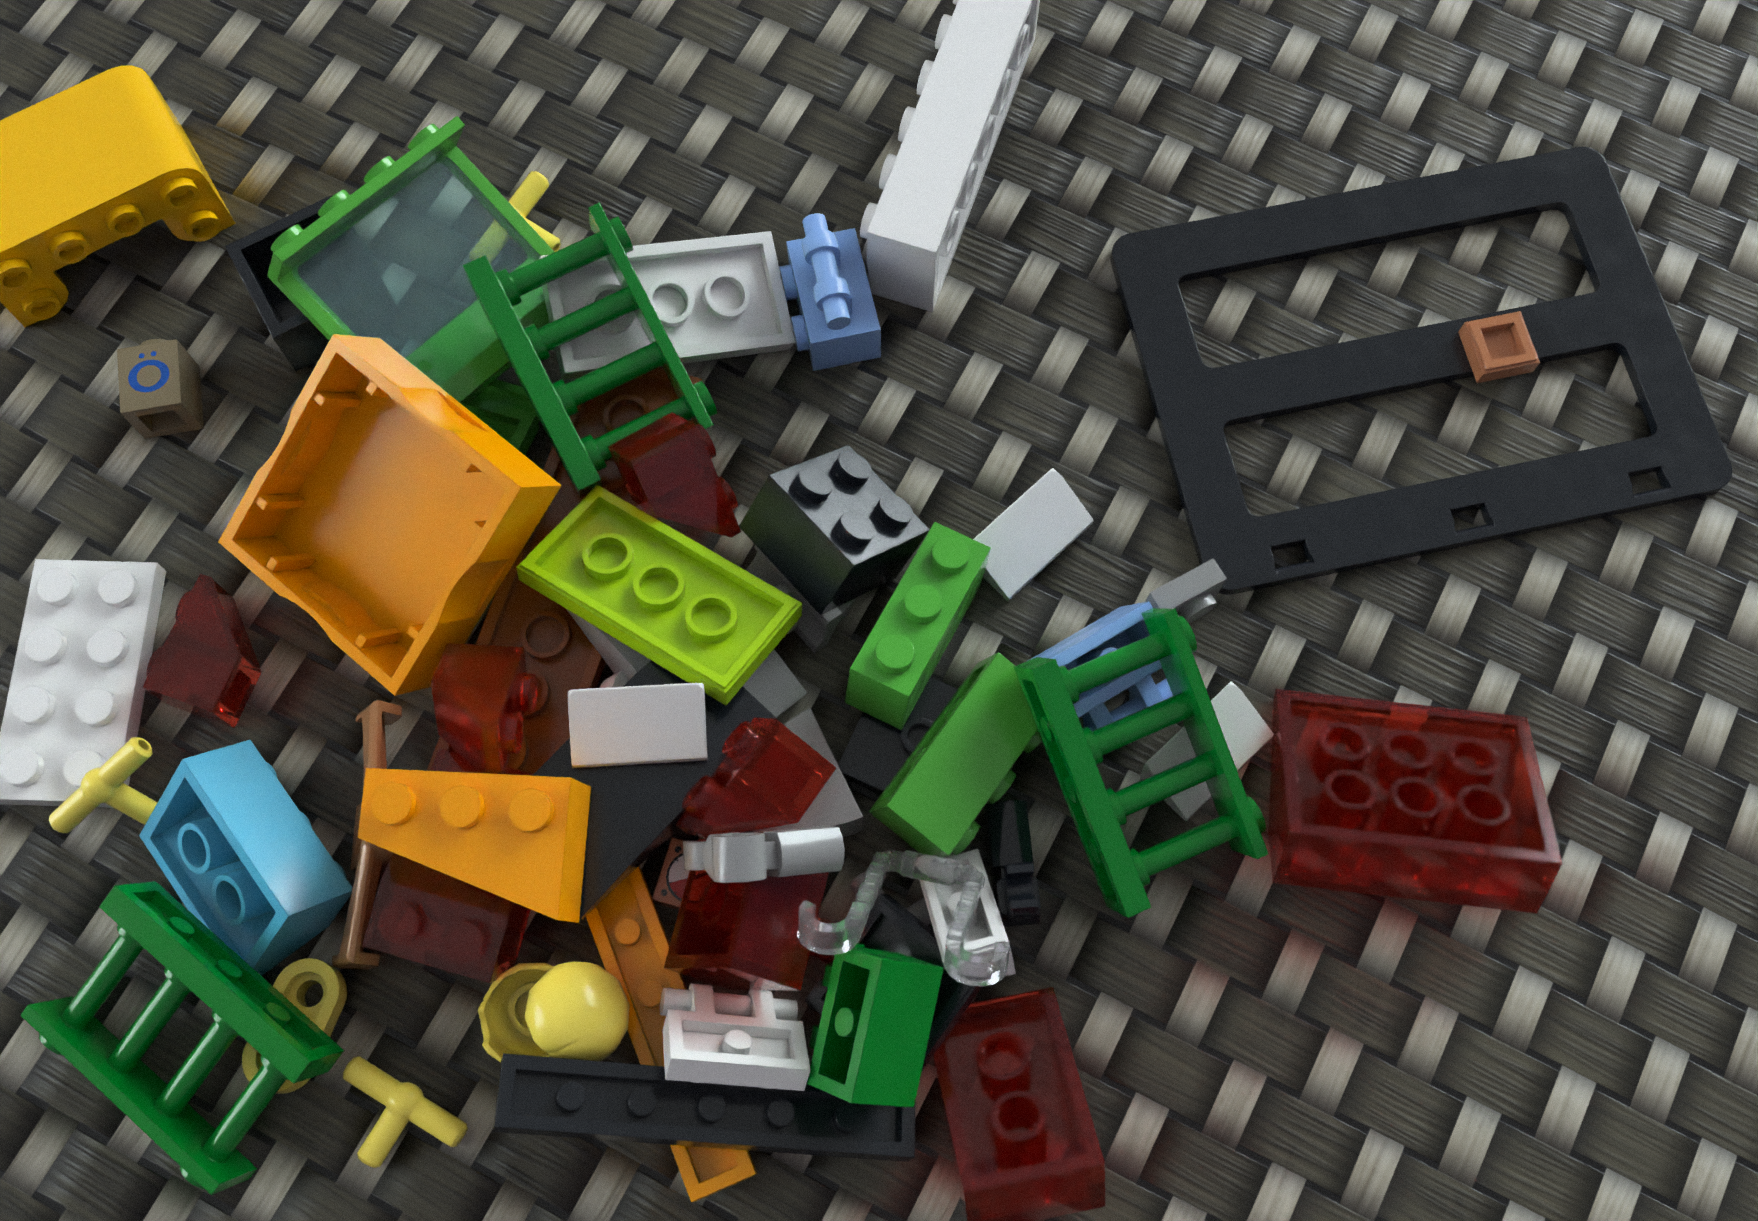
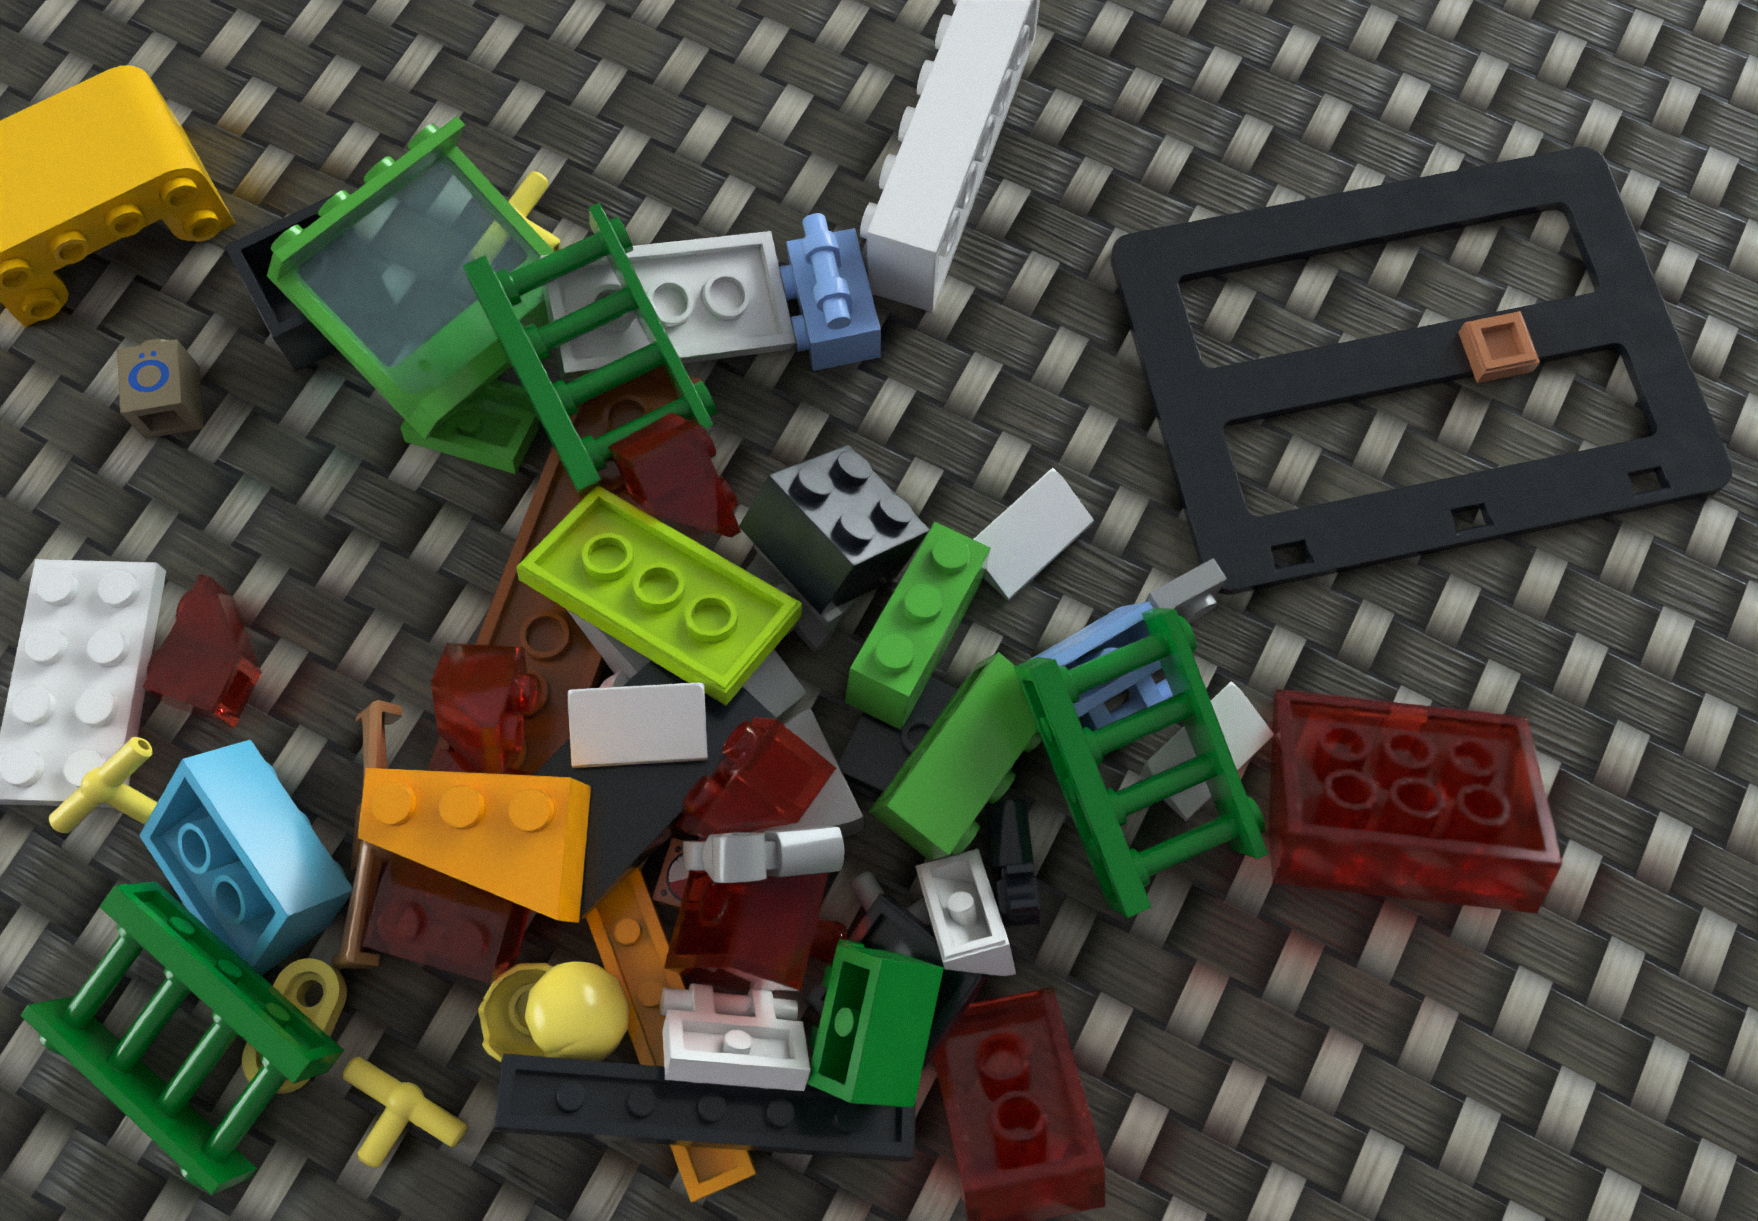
(387, 512): light orange tile -> none
(959, 963): clear piece -> none

